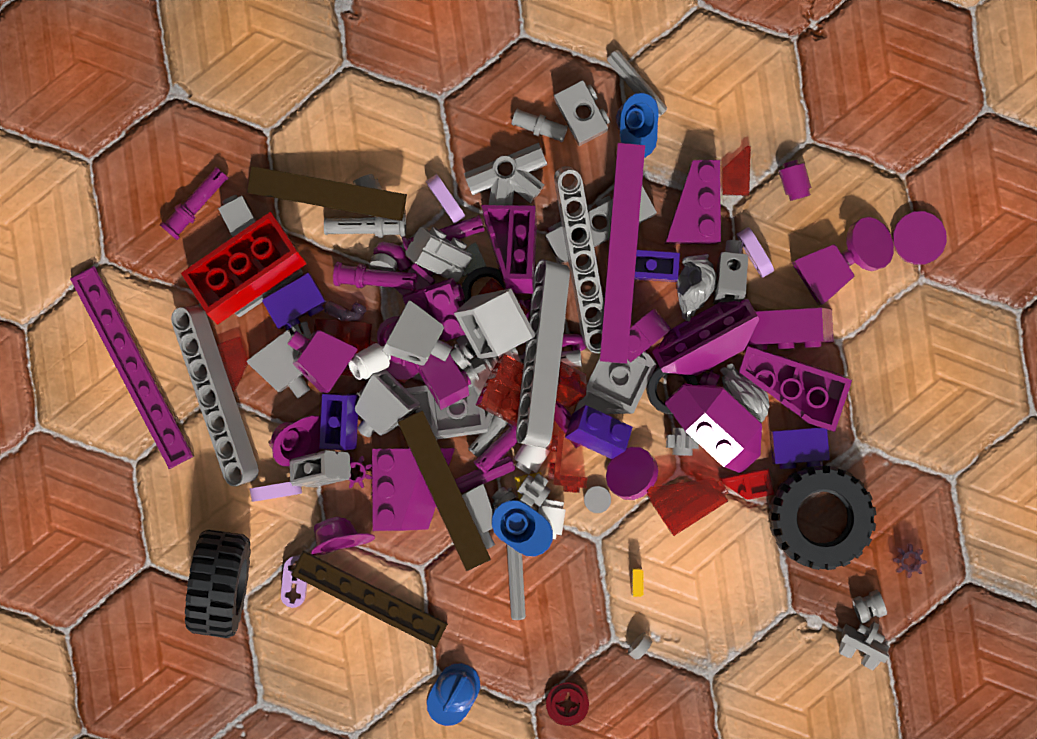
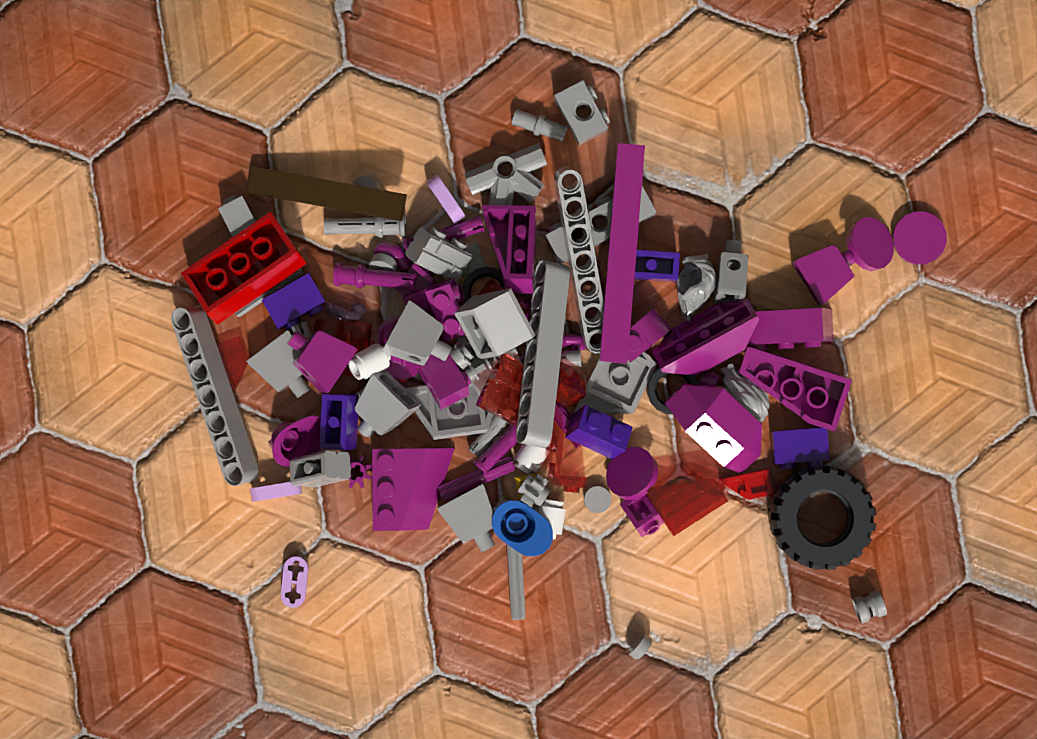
(132, 367): magenta tile -> none
(185, 213): magenta pin -> none
(217, 583): black tyre -> none
(337, 534): magenta piece -> none
(369, 599): dark brown tile -> none
(444, 491): dark brown tile -> none
(453, 694): blue piece -> none
(502, 496): light grey plate -> none
(576, 713): dark red gear -> none
(633, 79): light grey axle -> none
(637, 582): yellow tile -> none
(639, 121): blue piece -> none
(642, 515): none -> magenta bracket
(681, 442): light grey gear -> none
(699, 206): magenta wedge -> none
(737, 175): clear red tile -> none
(755, 252): lavender beam -> none
(795, 180): magenta brick -> none
(867, 641): light grey hips -> none
(913, 566): gear -> none

